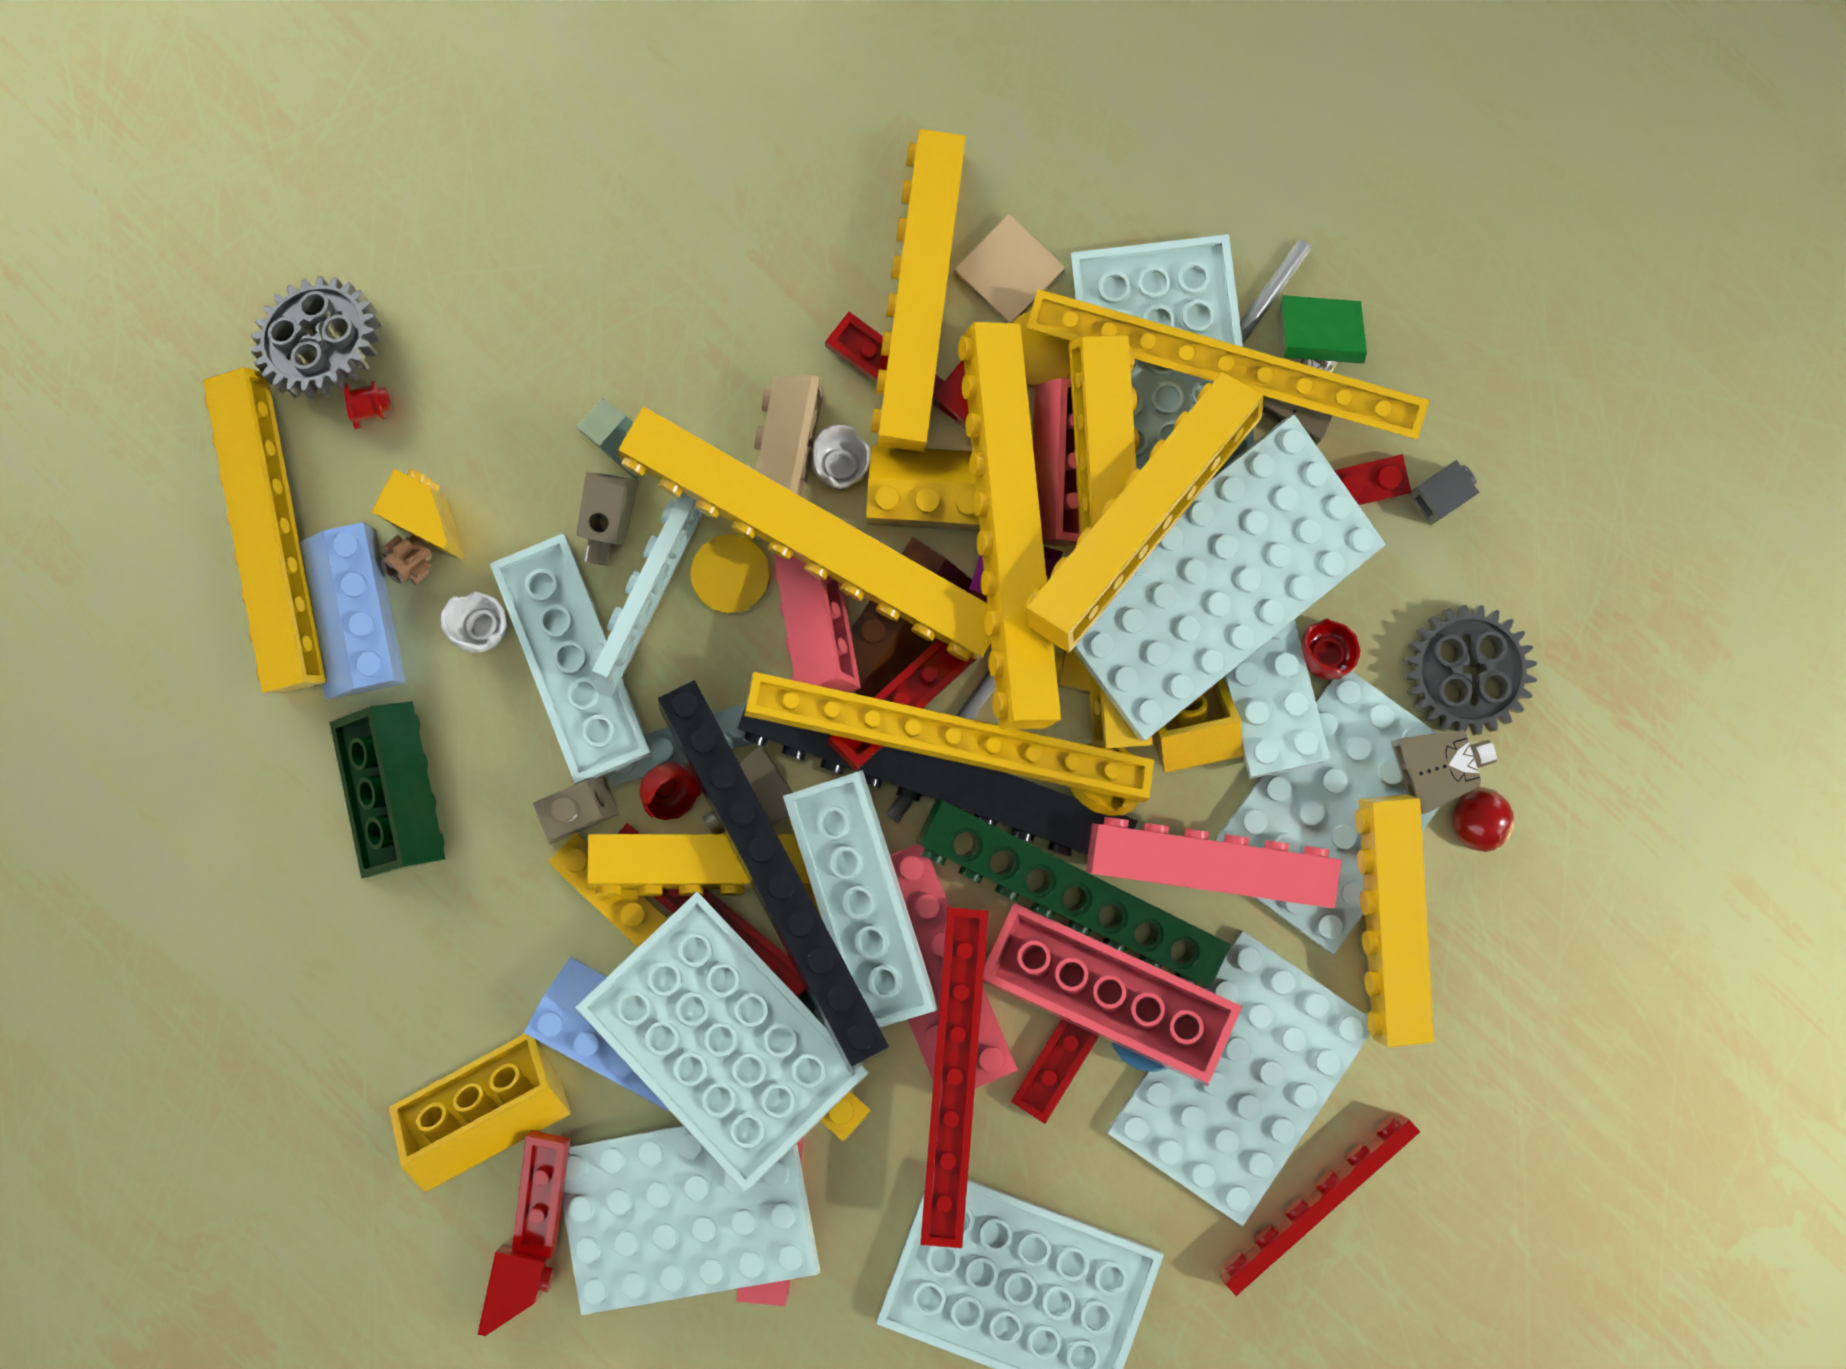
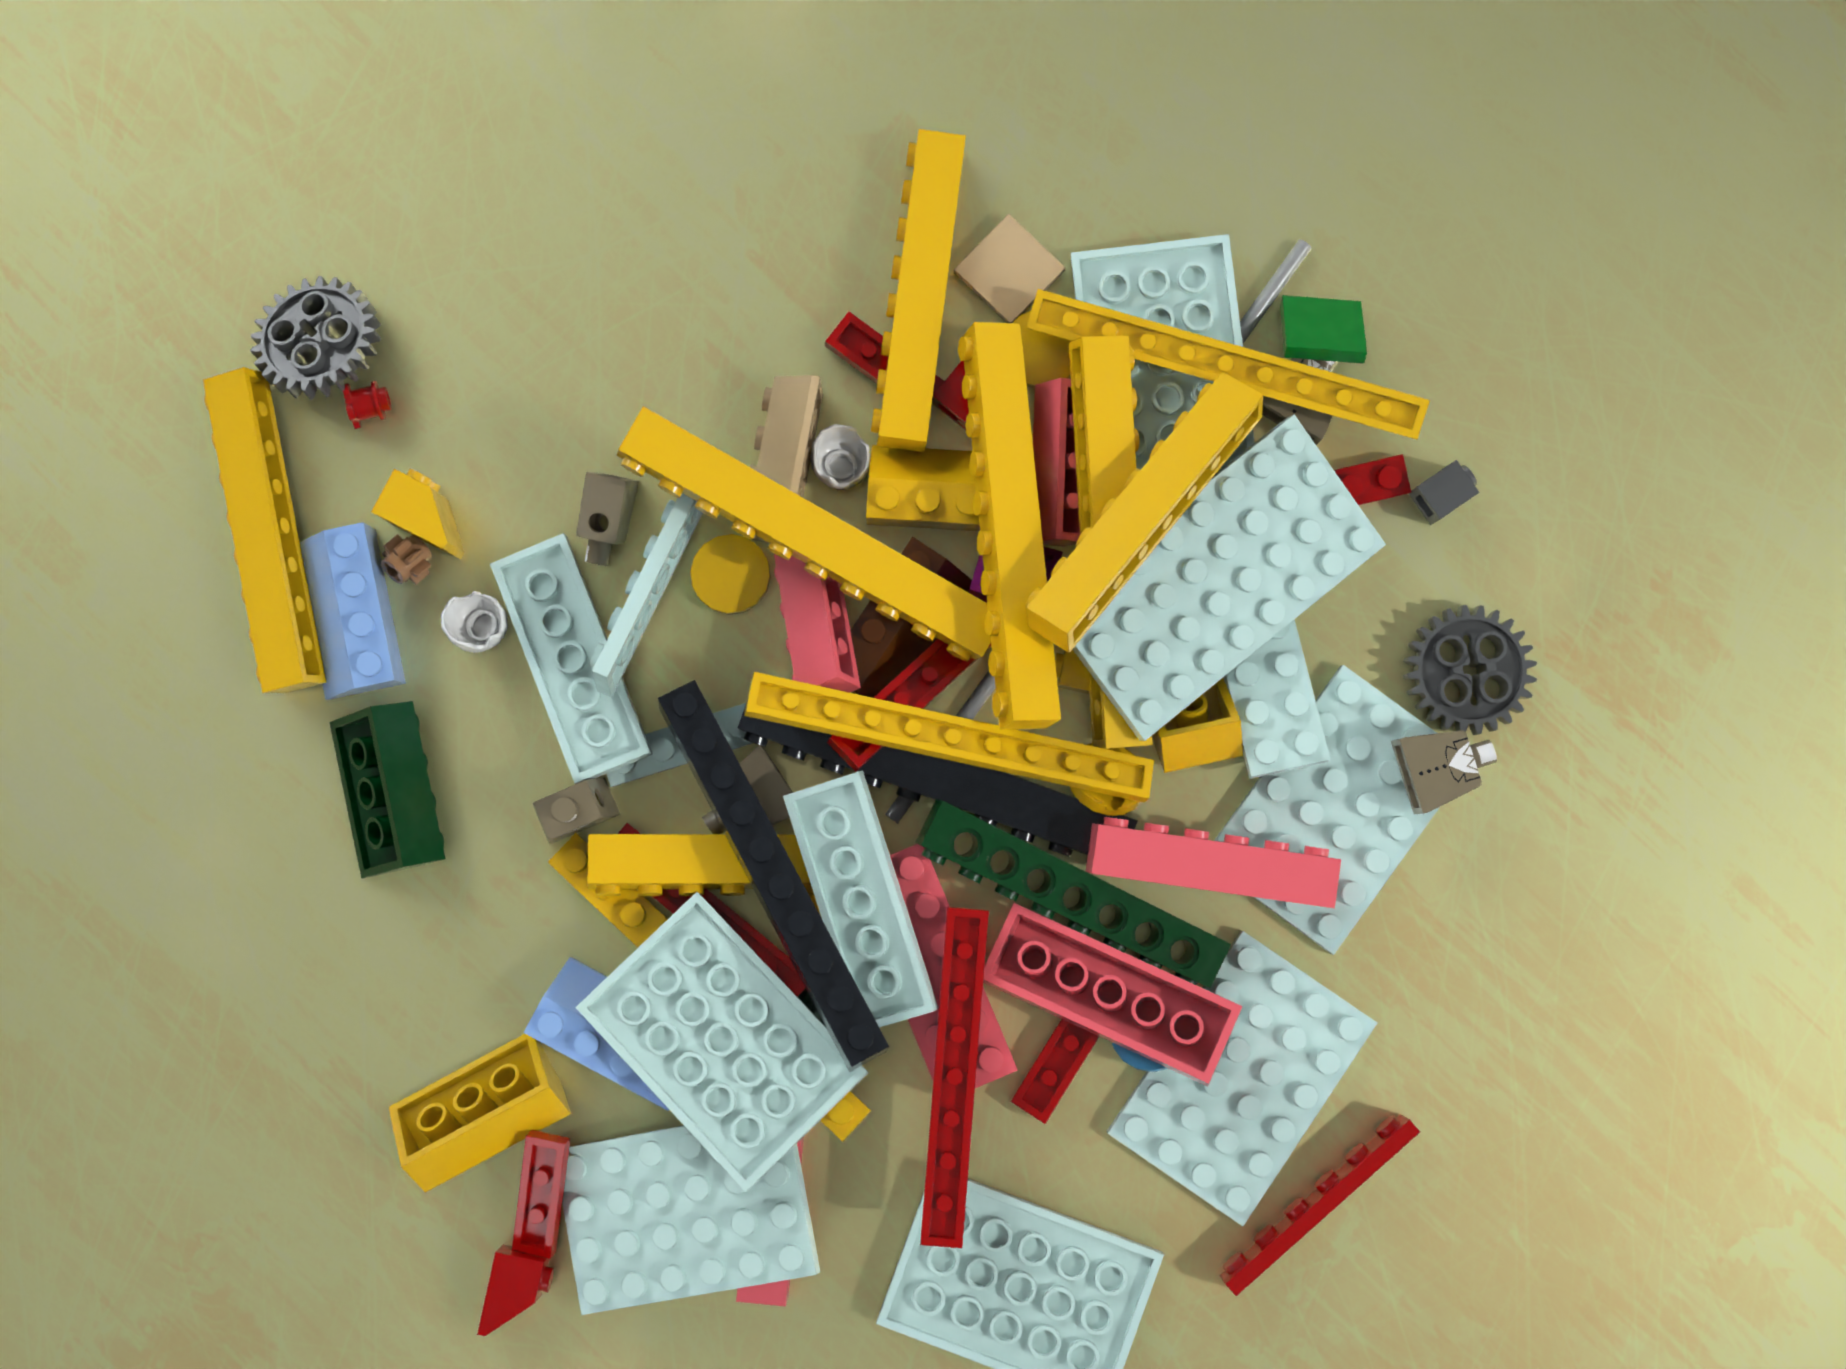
(607, 429): sand green slope -> none
(668, 791): red hair -> none
(1328, 647): red hair -> none
(1395, 920): yellow brick -> none
(1483, 819): red hair -> none

